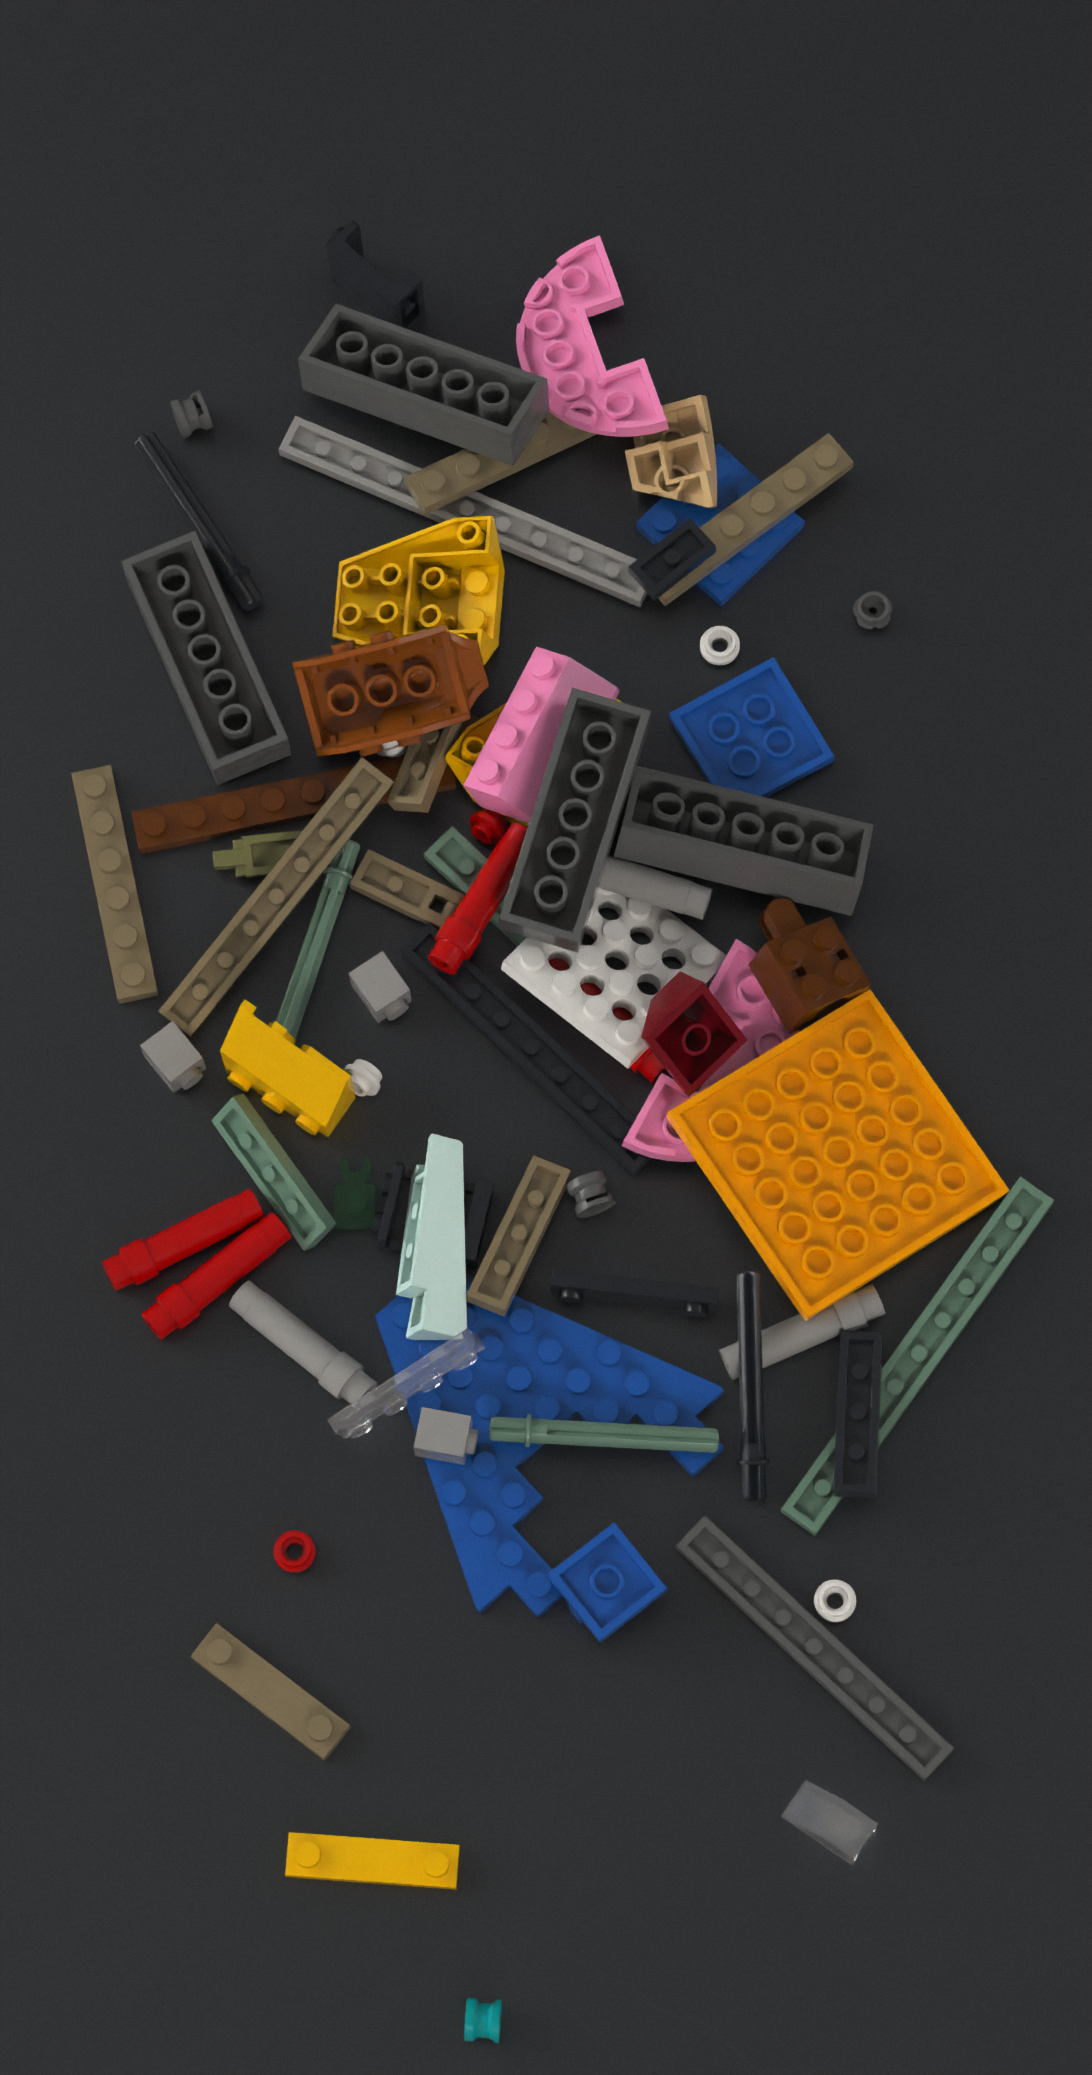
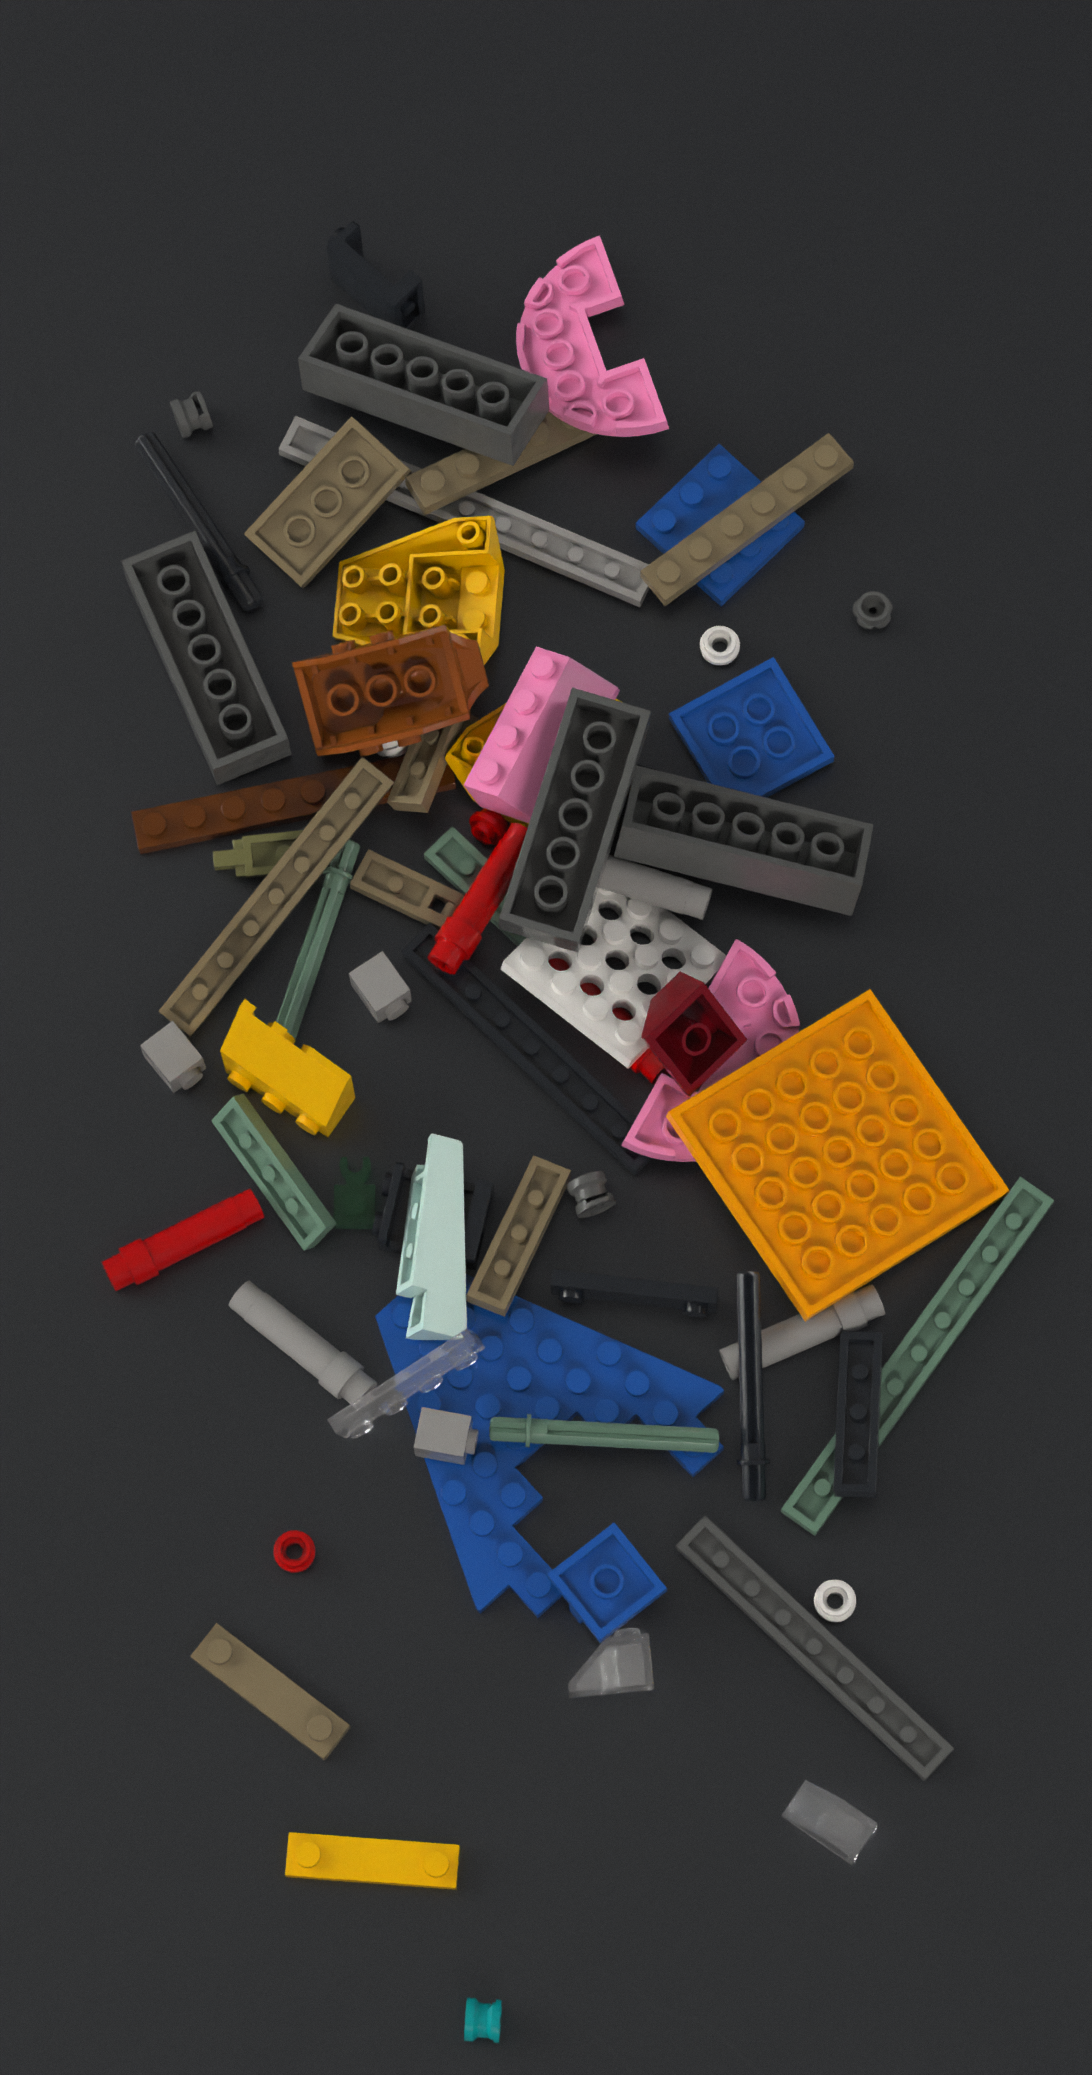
(115, 884): dark tan plate -> none
(183, 1301): red piece -> none
(327, 502): none -> dark tan plate
(364, 1077): white plate -> none
(616, 1666): none -> clear slope
(672, 559): black plate -> none
(680, 459): tan slope -> none
(805, 967): reddish brown brick -> none

